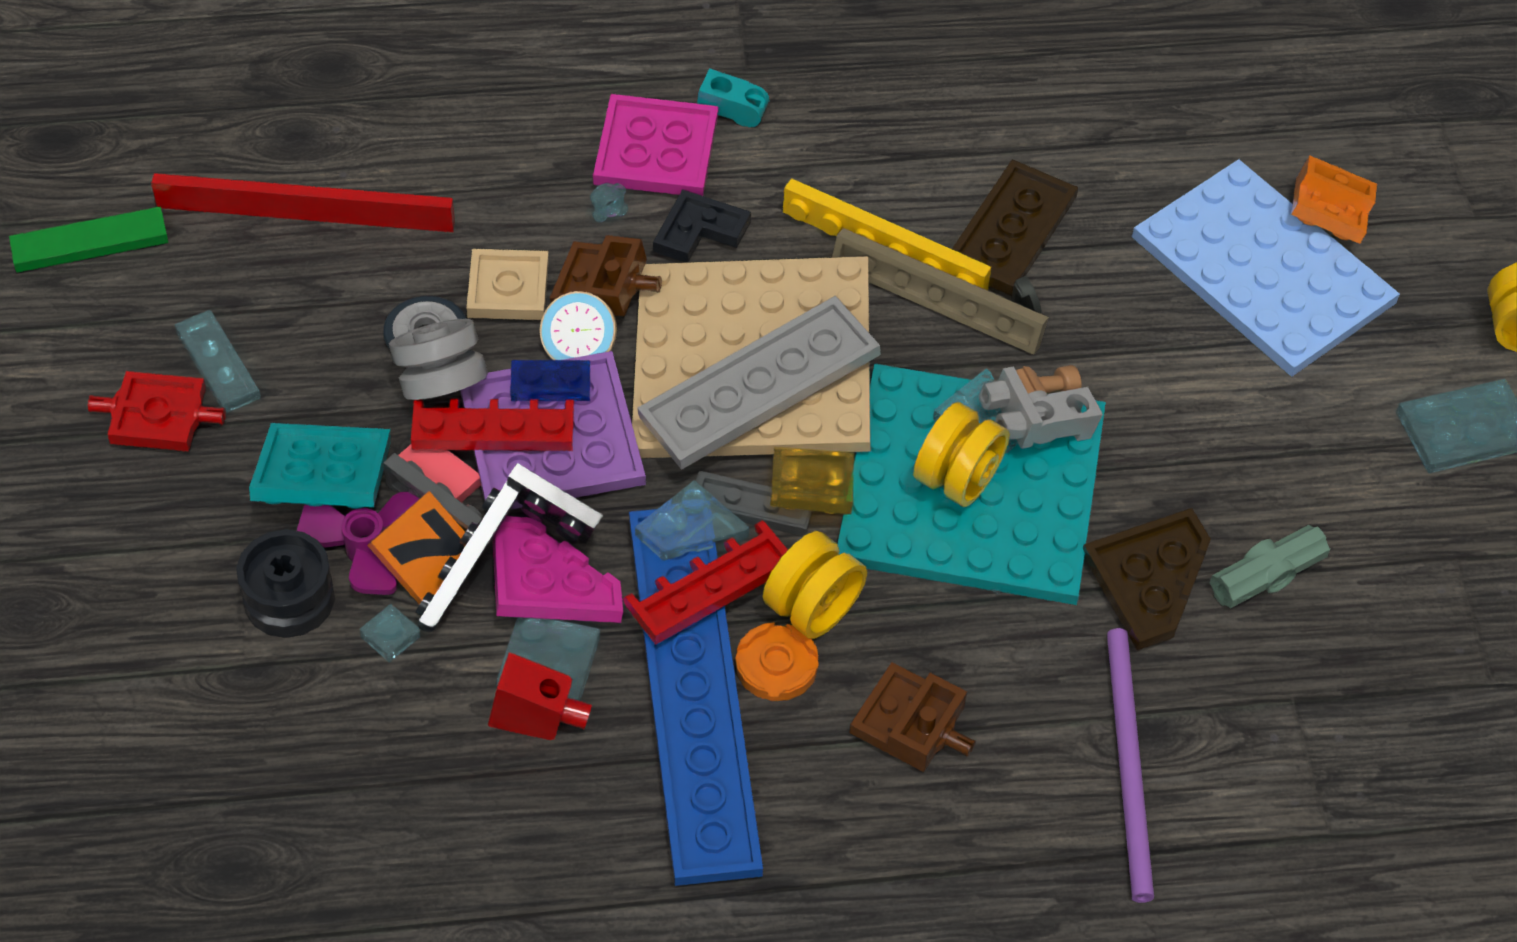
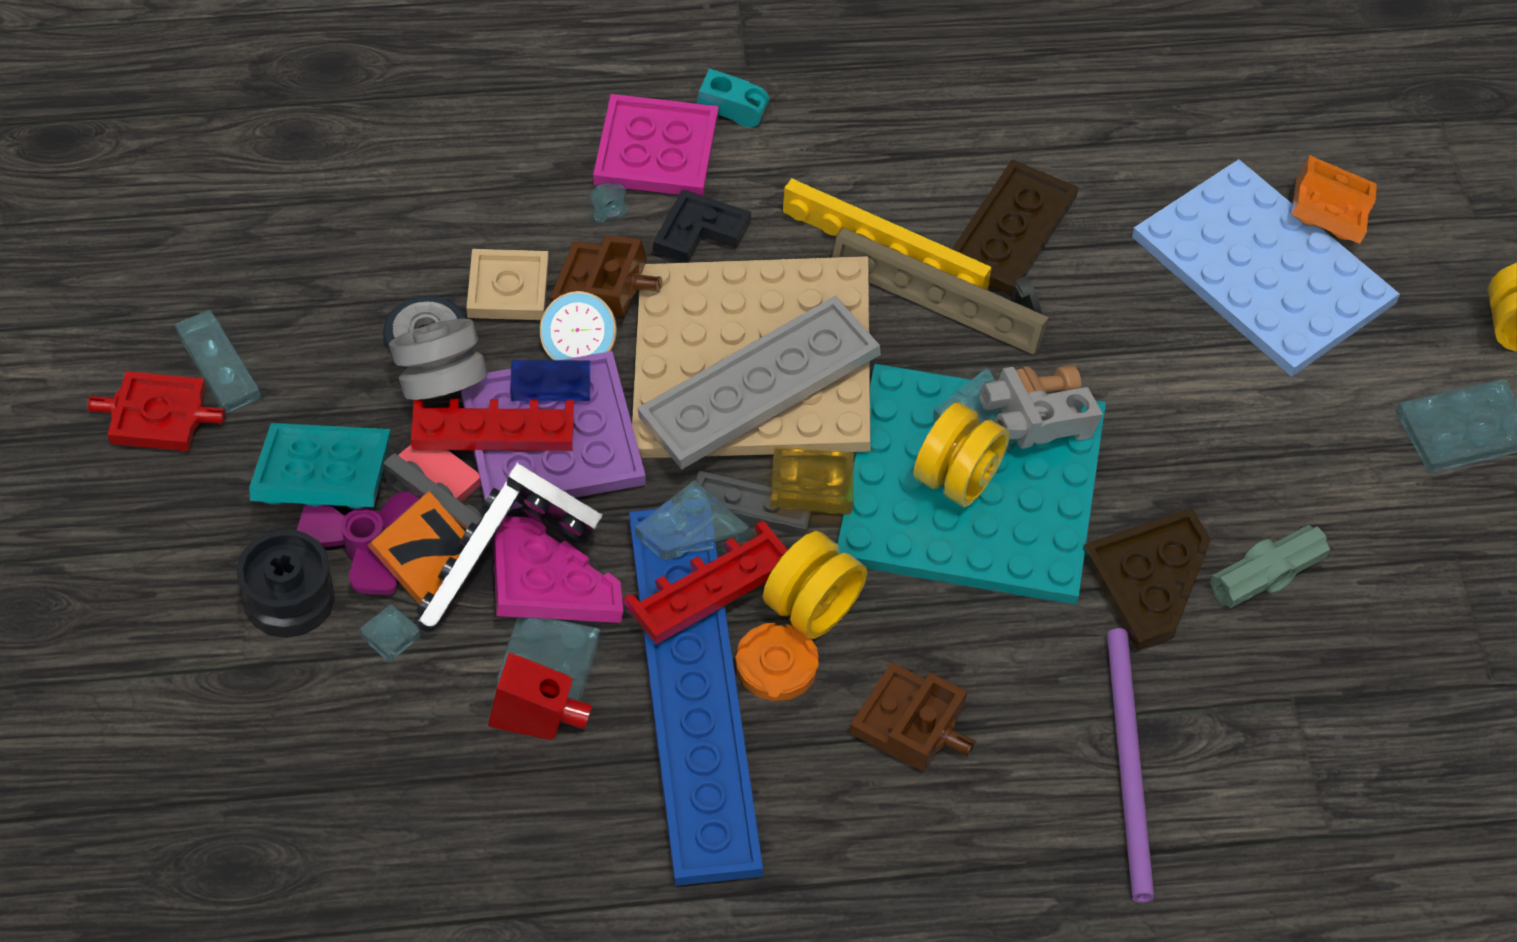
(88, 239): green tile -> none
(303, 202): red tile -> none

